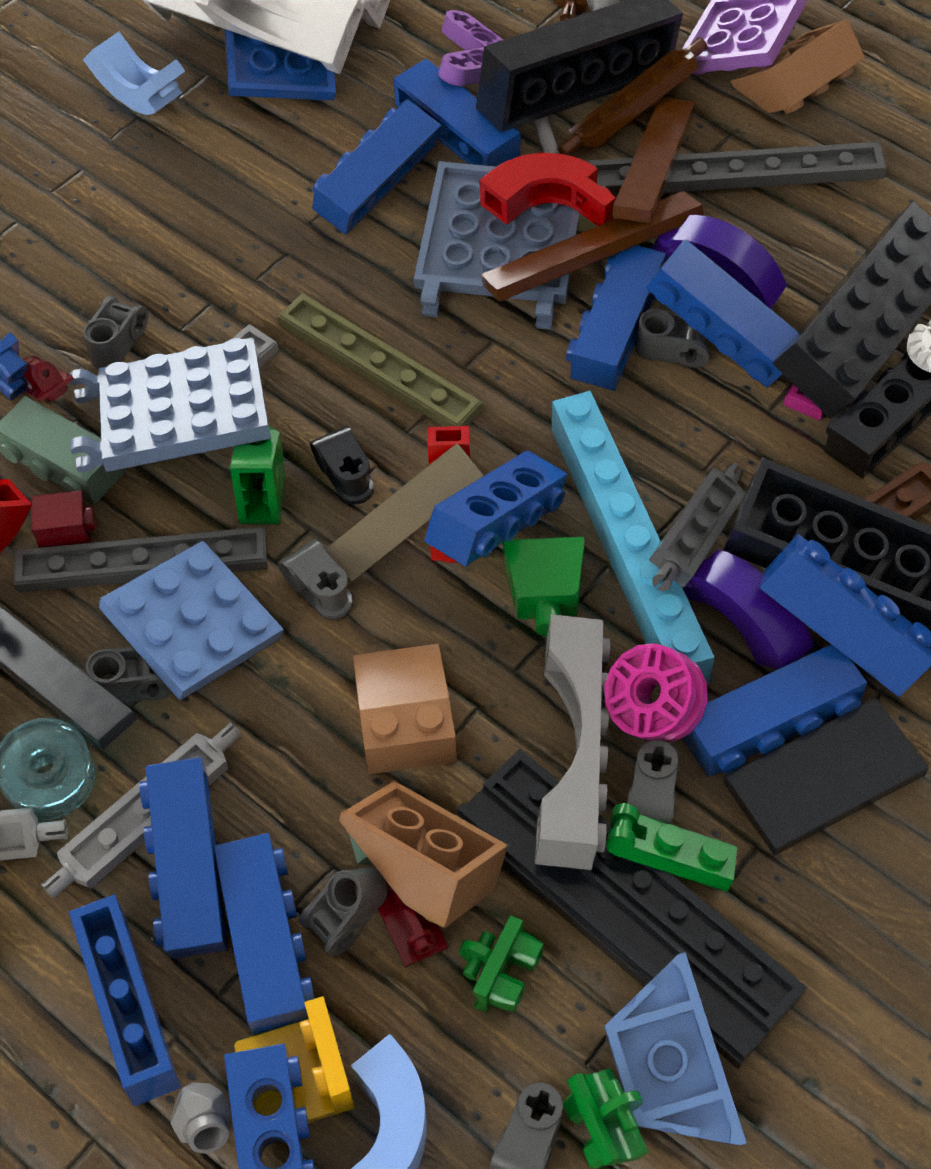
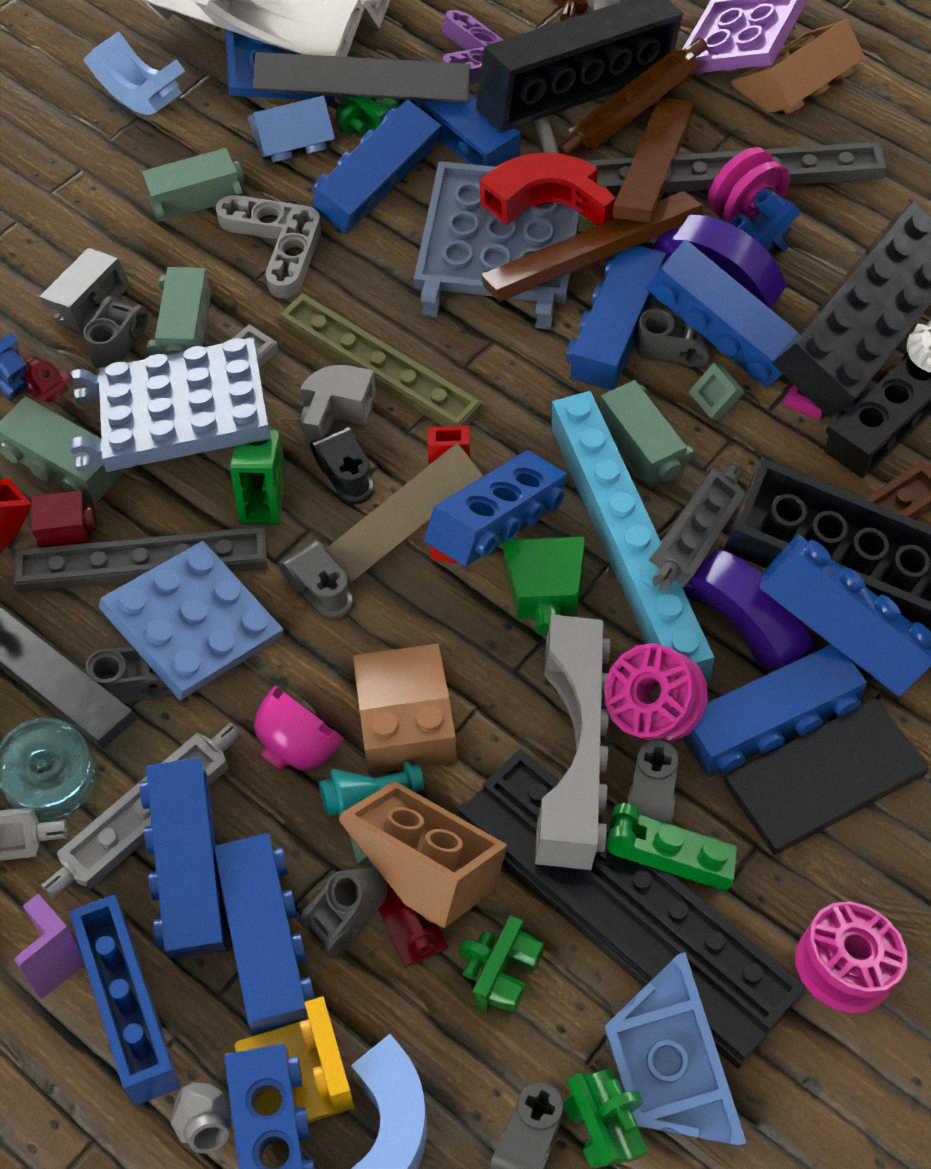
(52, 955): none -> medium lavender panel
(84, 287): none -> dark grey hinge
(181, 311): none -> sand green brick
(192, 183): none -> sand green brick
(242, 216): none -> light grey beam
(291, 128): none -> medium blue slope
(293, 733): none -> dark pink cylinder
(337, 394): none -> light grey brick
(347, 788): none -> teal piece
(362, 77): none -> dark grey tile
(362, 113): none -> green hips
(644, 434): none -> sand green brick
(716, 391): none -> sand green plate
(743, 180): none -> dark pink wheel
(771, 223): none -> blue hips
(851, 957): none -> dark pink wheel

